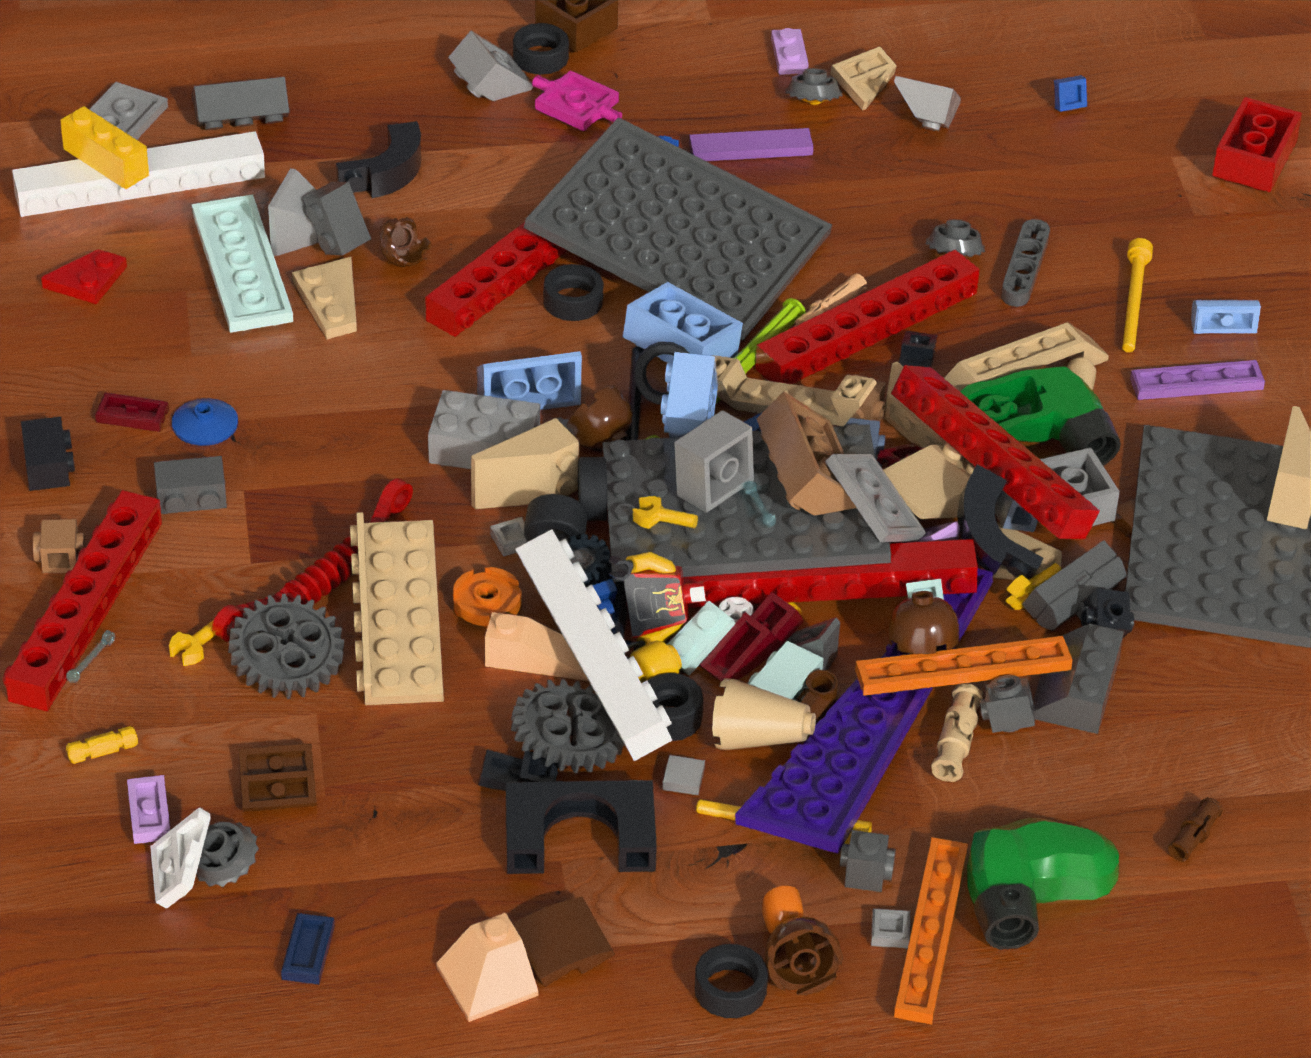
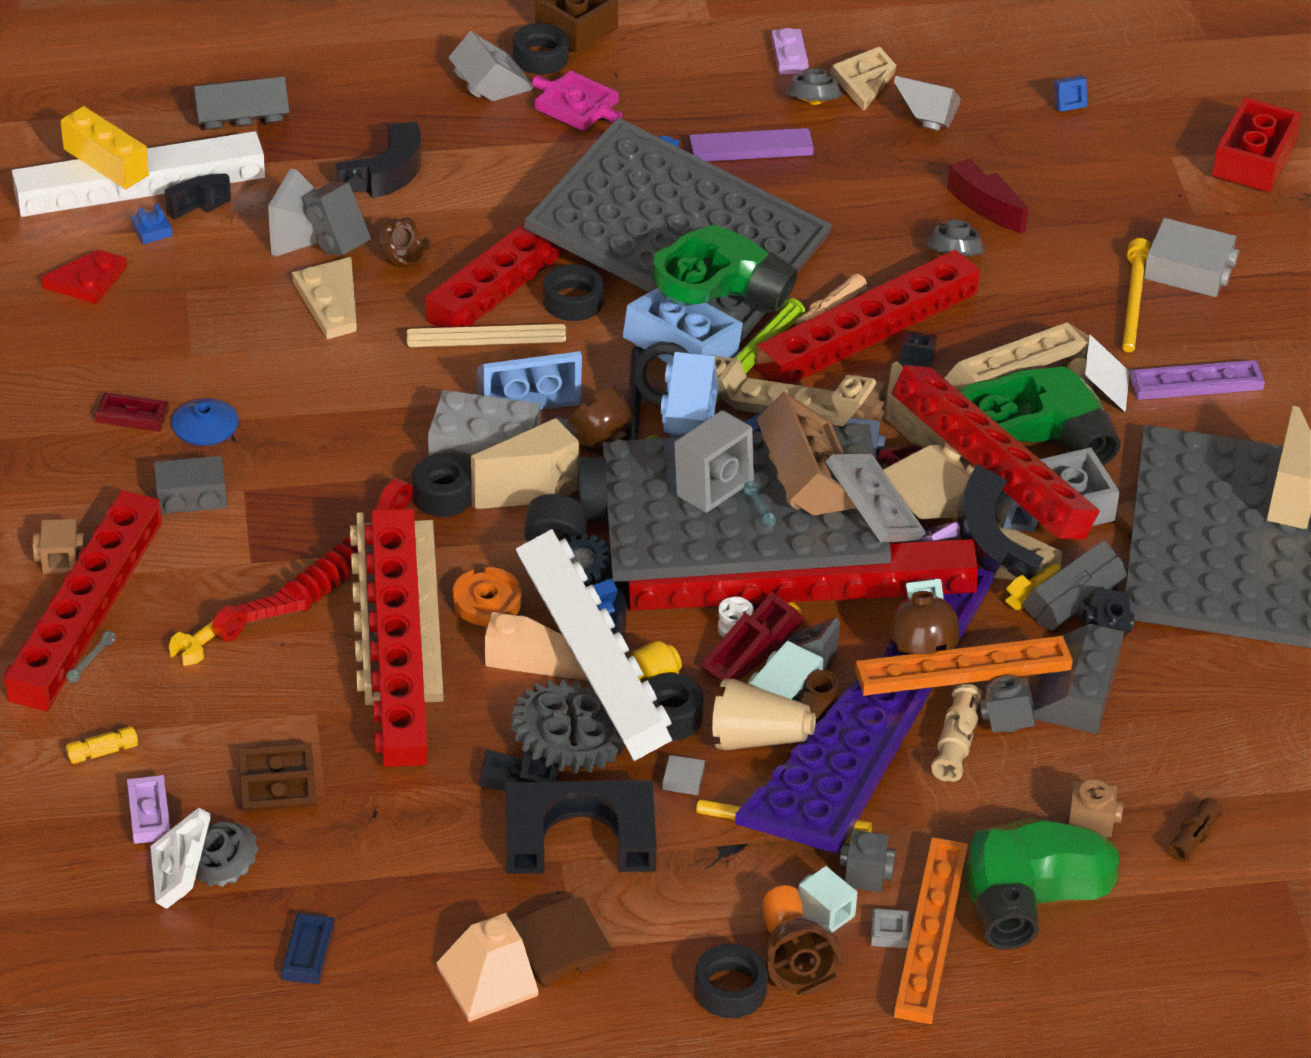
(46, 453): black brick -> none
(130, 108): light grey tile -> none
(151, 225): none -> blue tile
(202, 192): none -> black slope
(242, 263): light aqua plate -> none
(286, 646): dark grey gear -> none
(398, 744): none -> red brick
(442, 485): none -> black tyre
(486, 335): none -> tan axle
(508, 535): light grey tile -> none
(652, 511): yellow bar -> none
(655, 596): torso -> none
(701, 636): light aqua plate -> none
(722, 263): none -> green piece
(828, 898): none -> light aqua brick
(987, 195): none -> dark red slope
(1025, 262): dark grey beam -> none
(1095, 806): none -> medium nougat brick
(1107, 373): none -> white sticker
(1191, 257): none -> light grey brick
(1225, 316): light blue brick -> none

